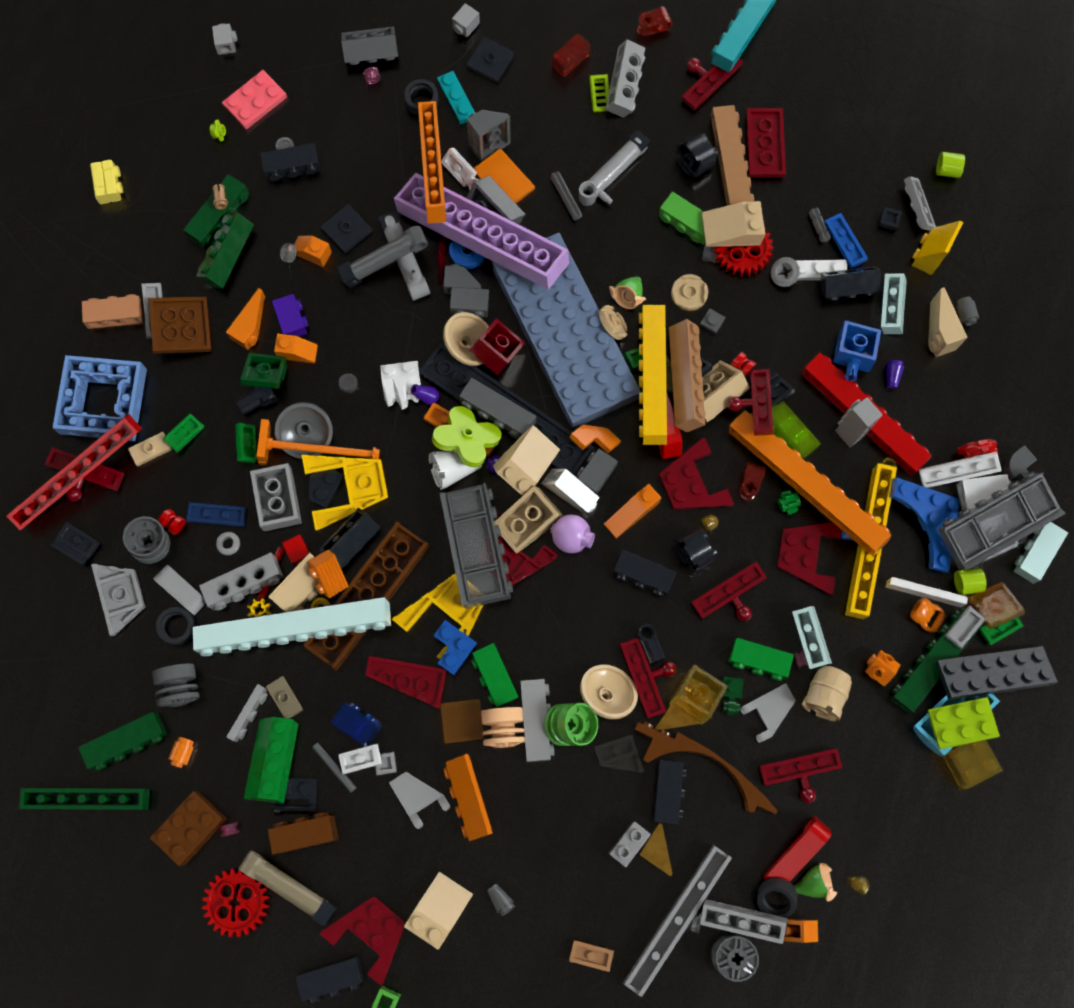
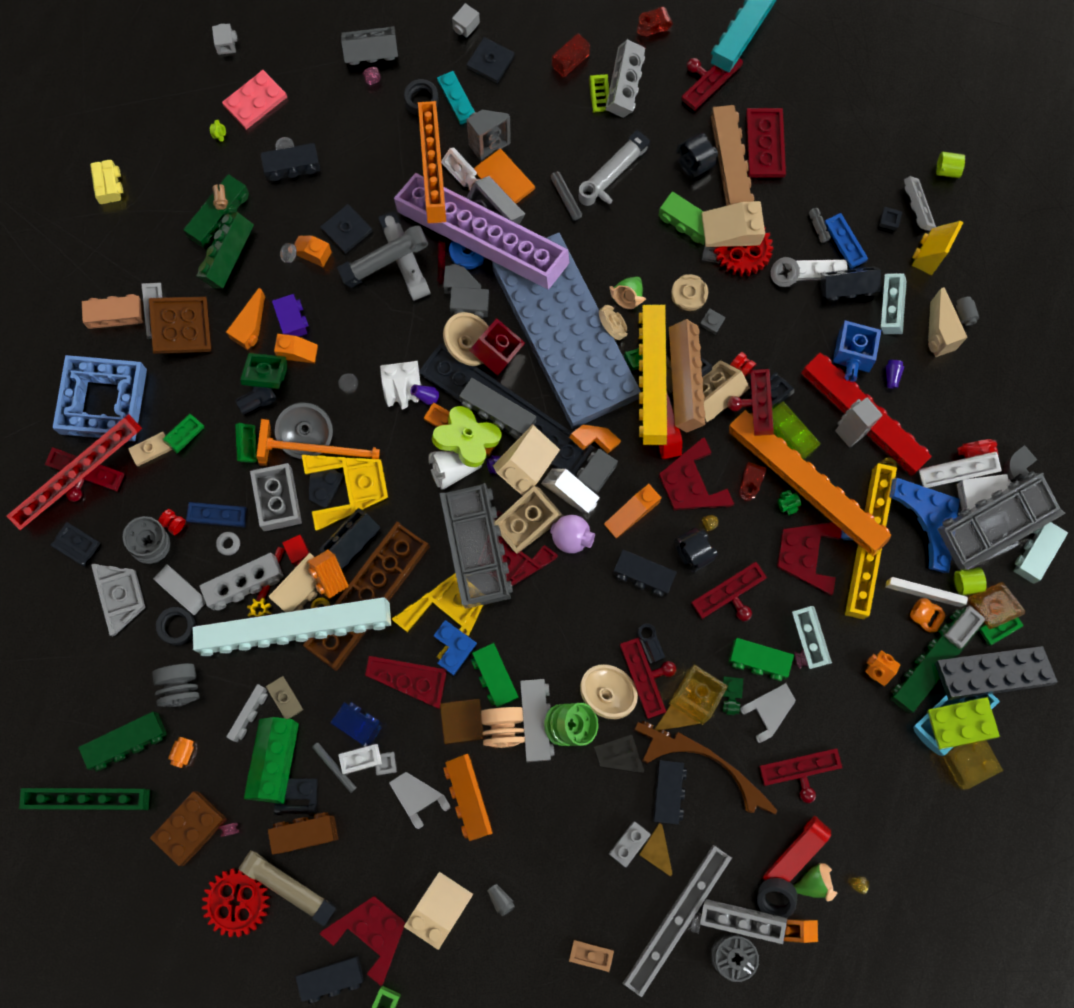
(828, 693): tan piece -> none

